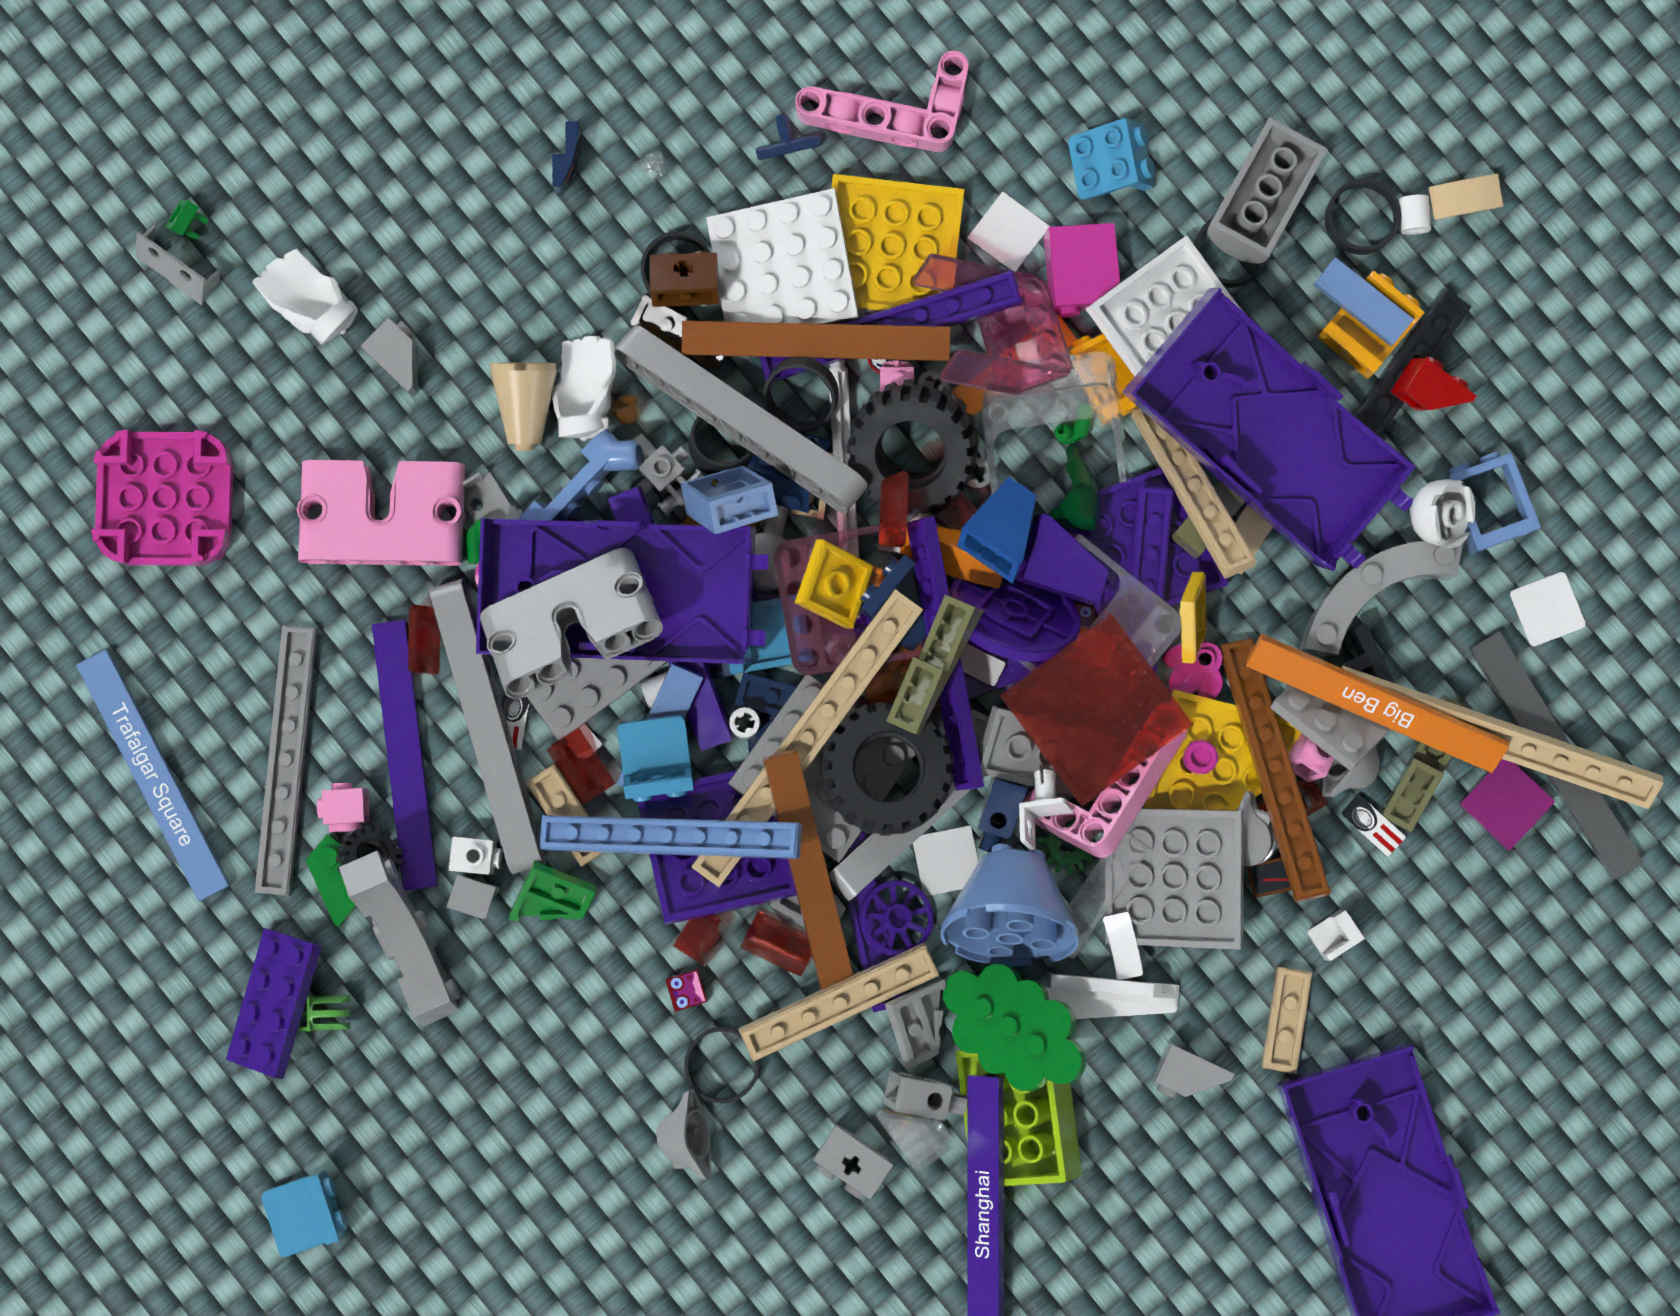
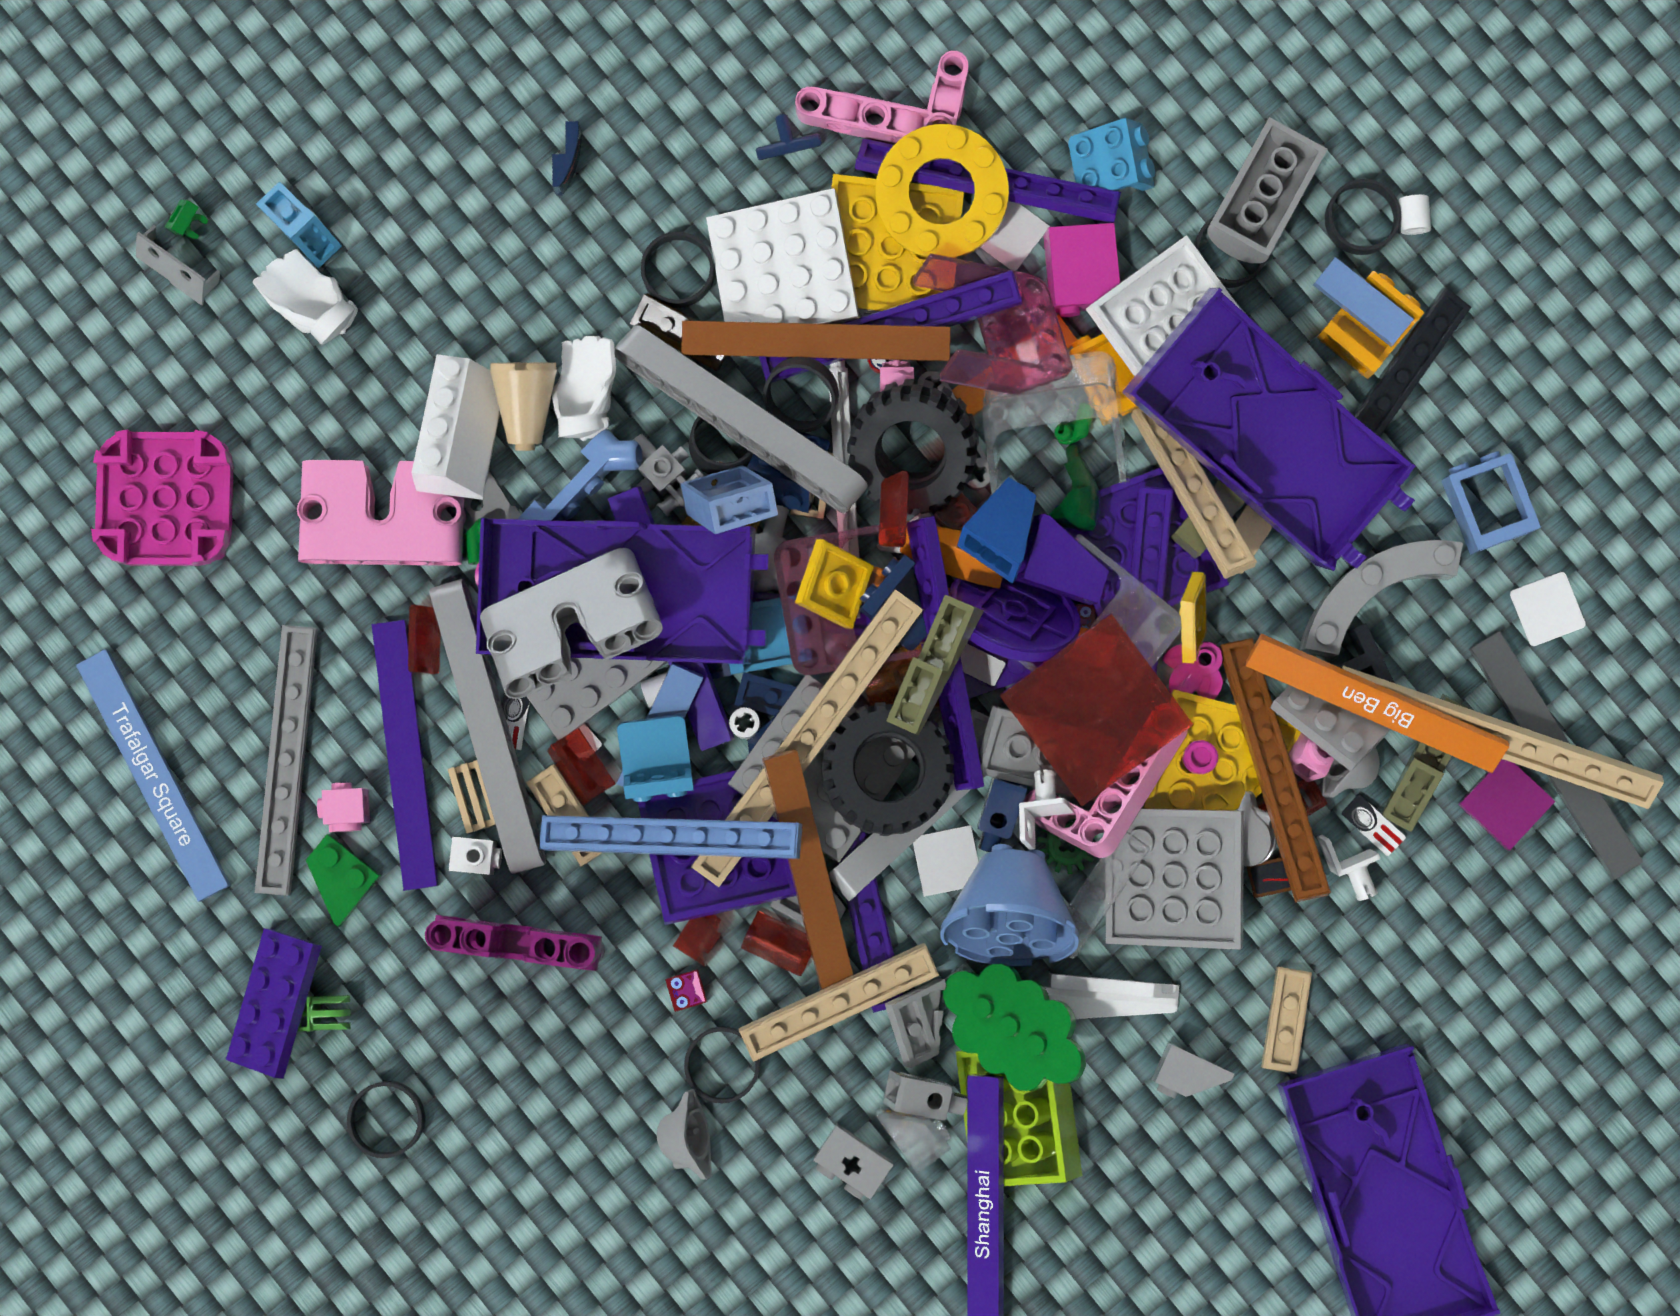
(299, 224): none -> dark azure bracket
(304, 1214): dark azure bracket -> none
(351, 1123): none -> black tyre
(369, 838): black tyre -> none
(395, 353): light grey slope -> none
(402, 935): light grey brick -> none
(457, 430): none -> white slope
(465, 769): none -> tan tile
(472, 896): light grey panel -> none
(515, 942): none -> magenta connector
(552, 895): green wing -> none
(625, 409): clear orange hinge -> none
(651, 164): clear hinge -> none
(670, 287): reddish brown brick -> none
(895, 917): dark purple wheel -> none
(930, 144): none -> yellow plate
(1023, 186): none -> dark purple tile
(1123, 946): white sticker -> none
(1335, 935): white panel -> none
(1354, 866): none -> white bracket
(1429, 387): red slope -> none
(1442, 512): white cylinder -> none
(1466, 196): tan slope -> none

